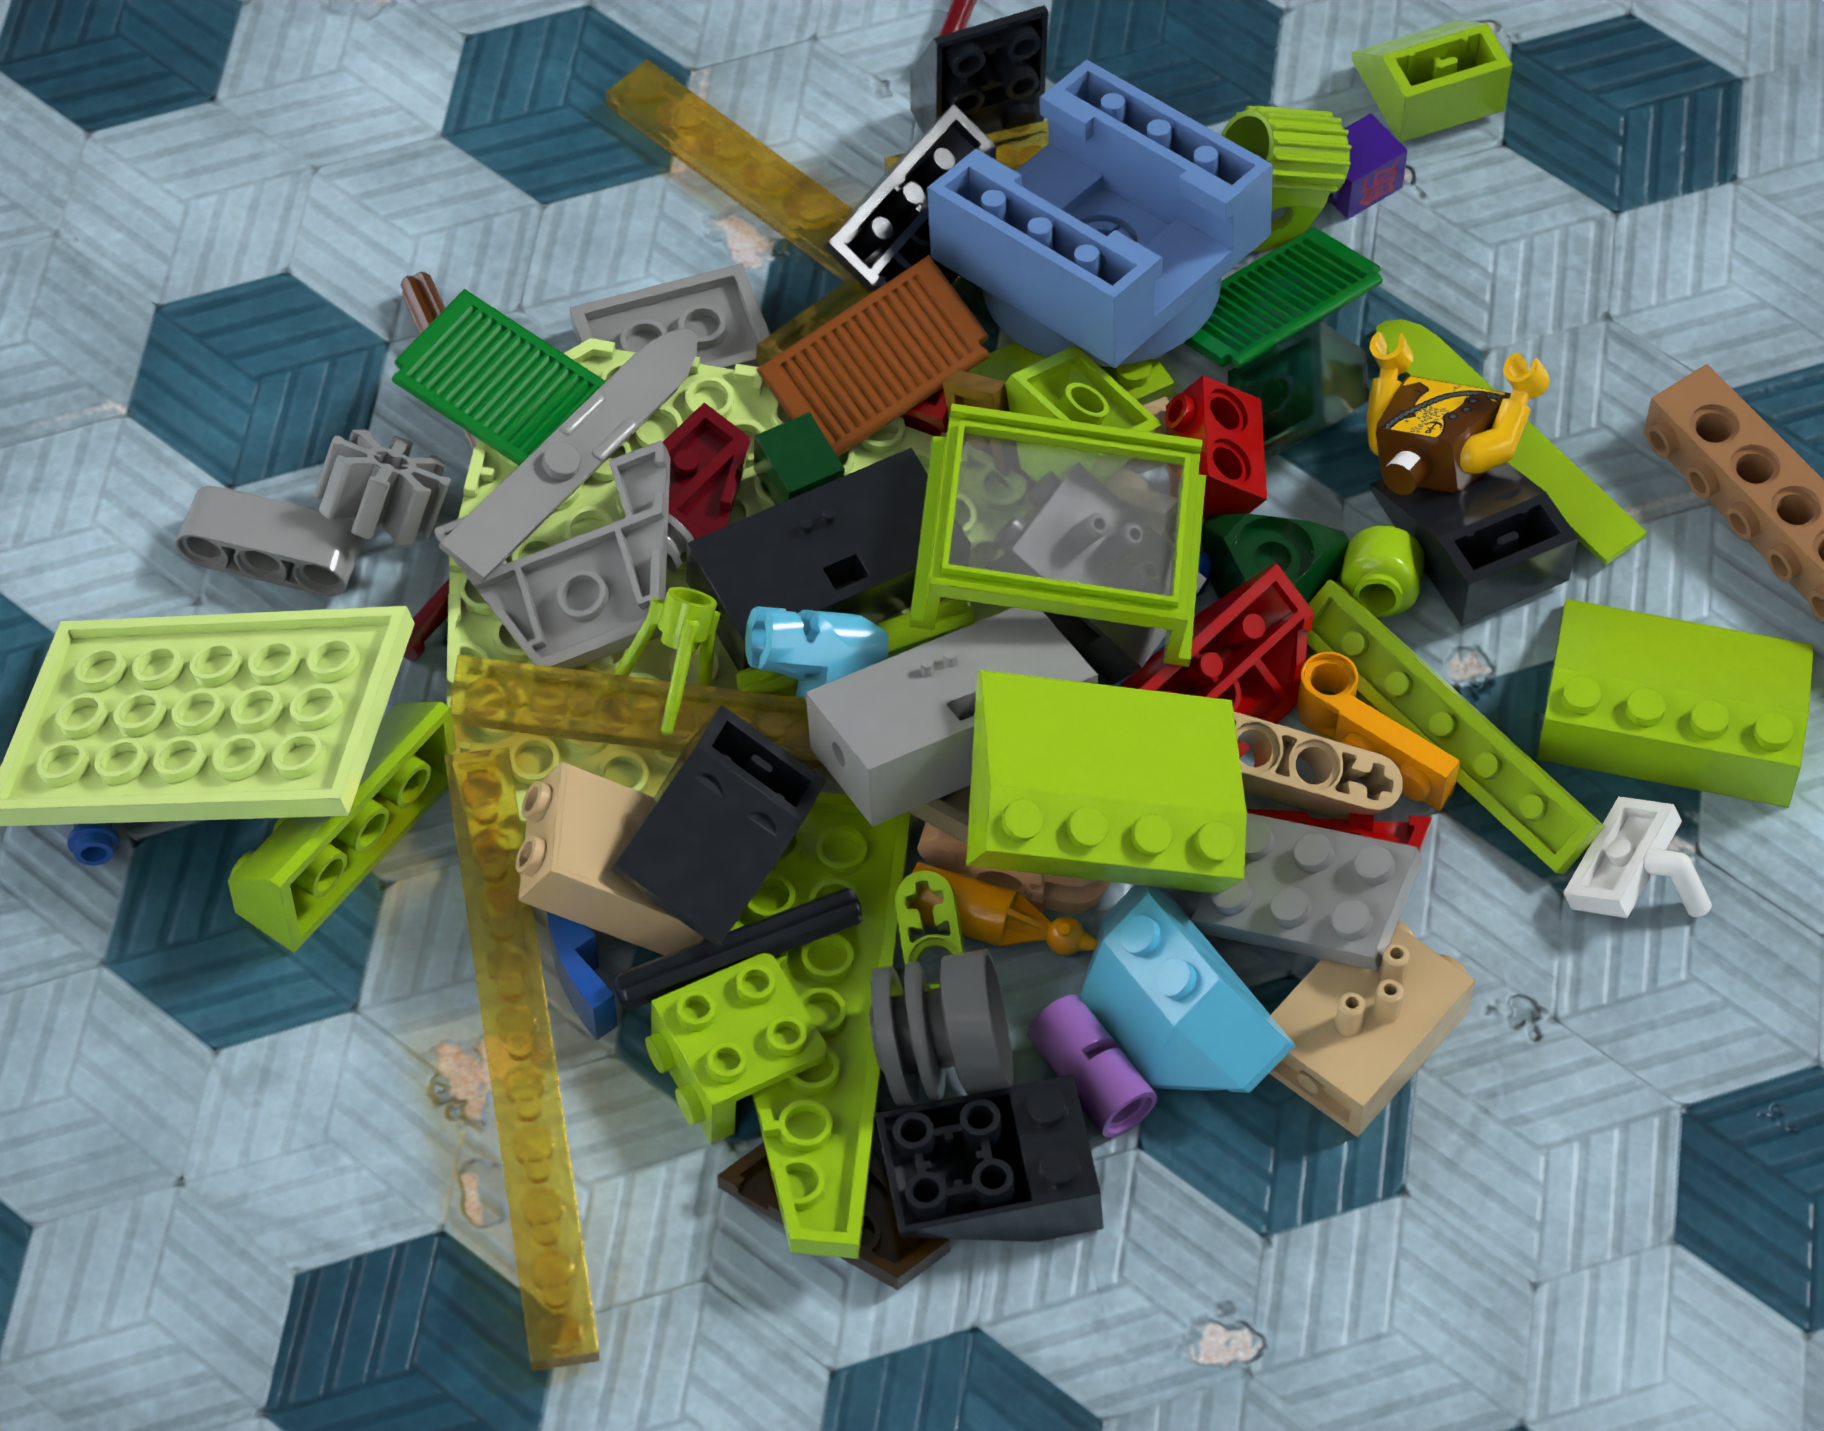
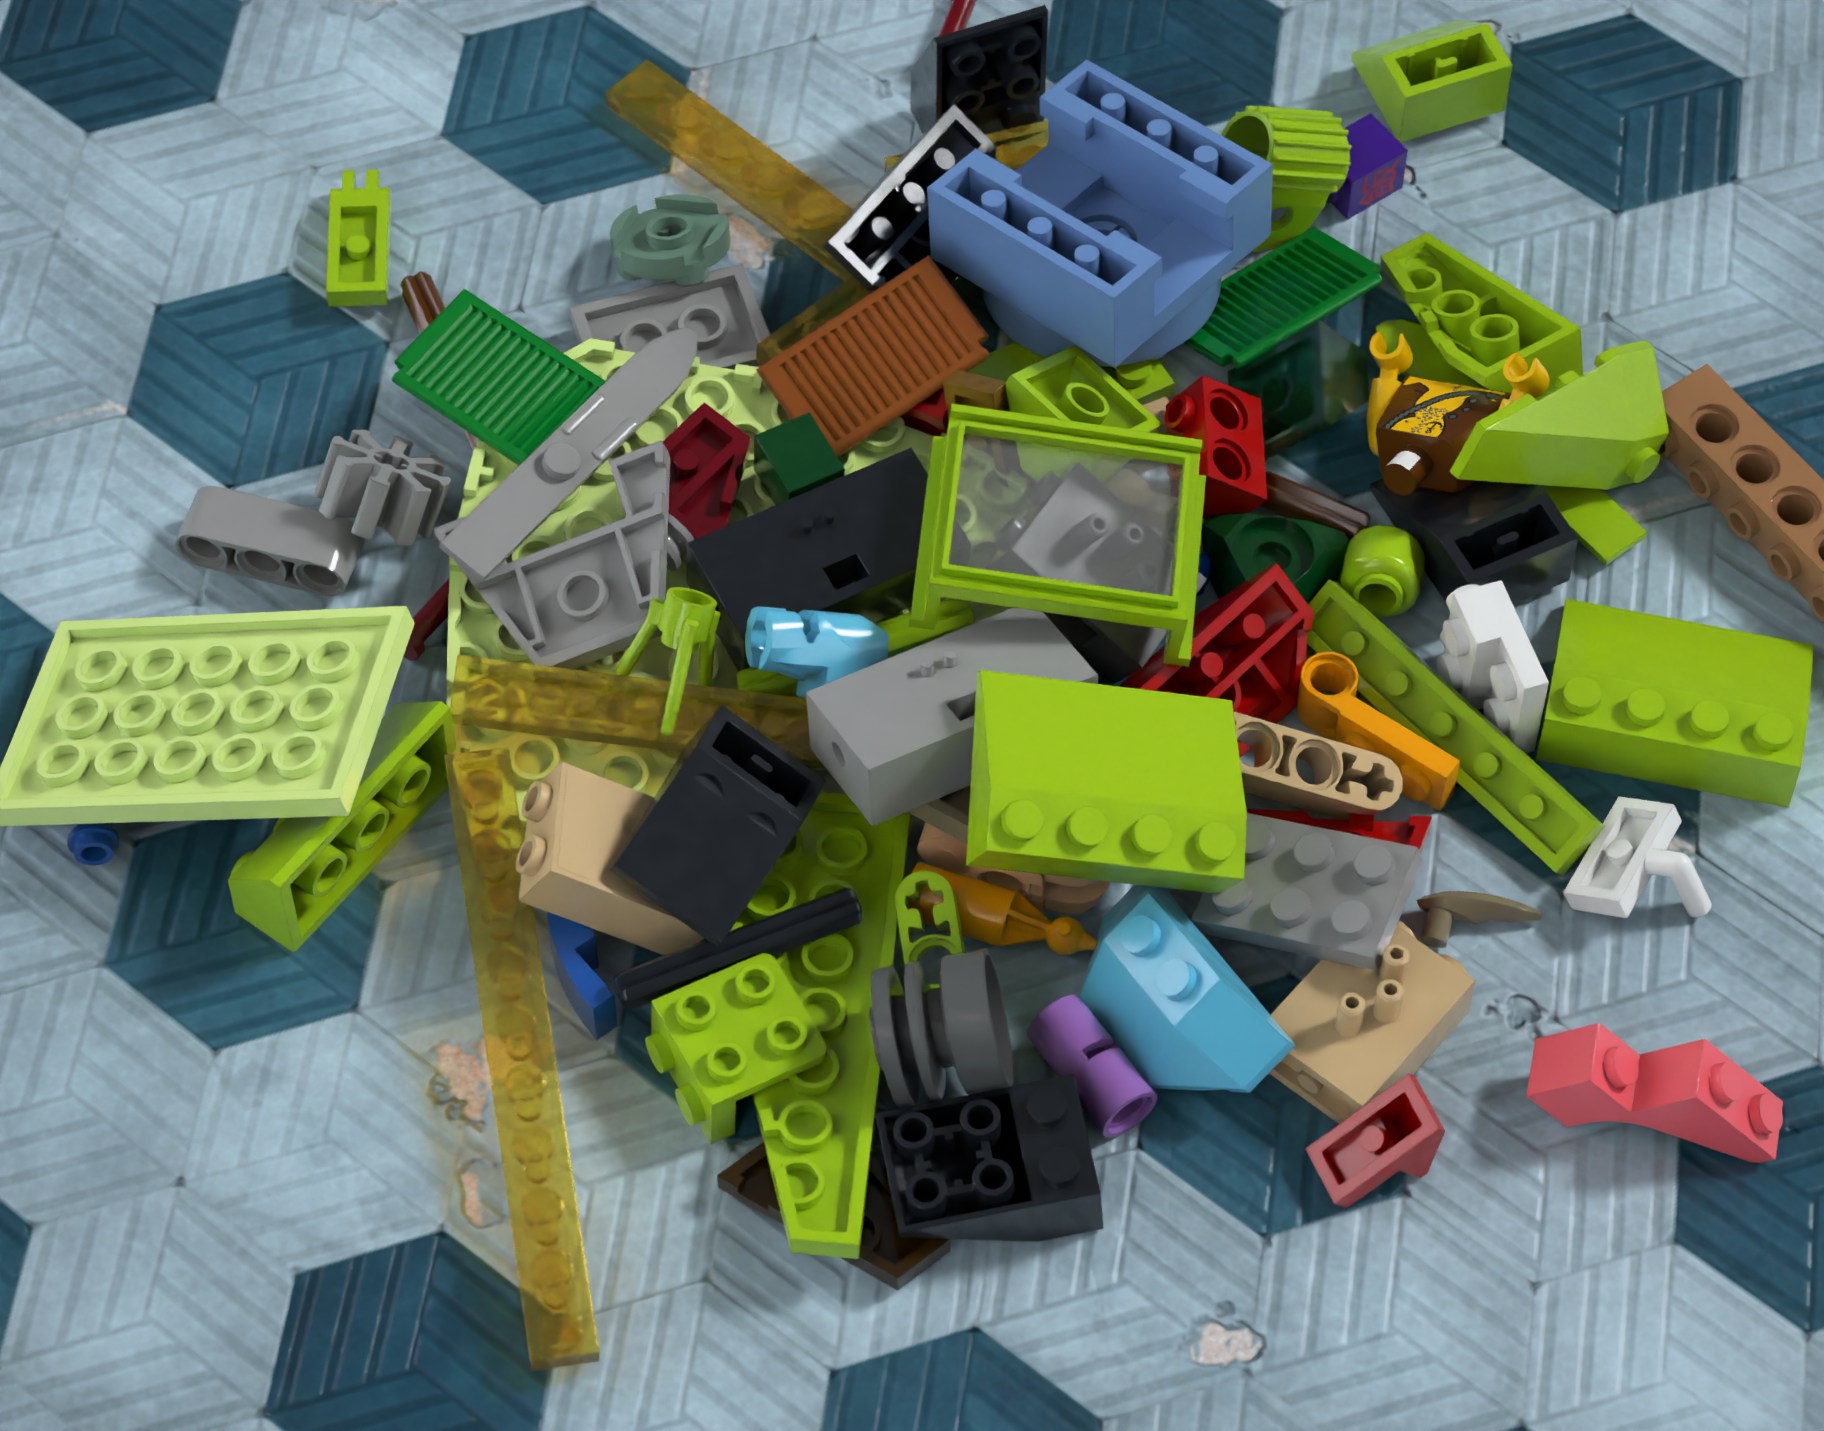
(358, 242): none -> lime hinge
(671, 241): none -> sand green plate
(1306, 504): none -> reddish brown axle
(1377, 1141): none -> slope
(1467, 907): none -> dark tan bar
(1479, 316): none -> lime wedge
(1493, 661): none -> white plate
(1581, 433): none -> lime wedge
(1675, 1090): none -> coral arch

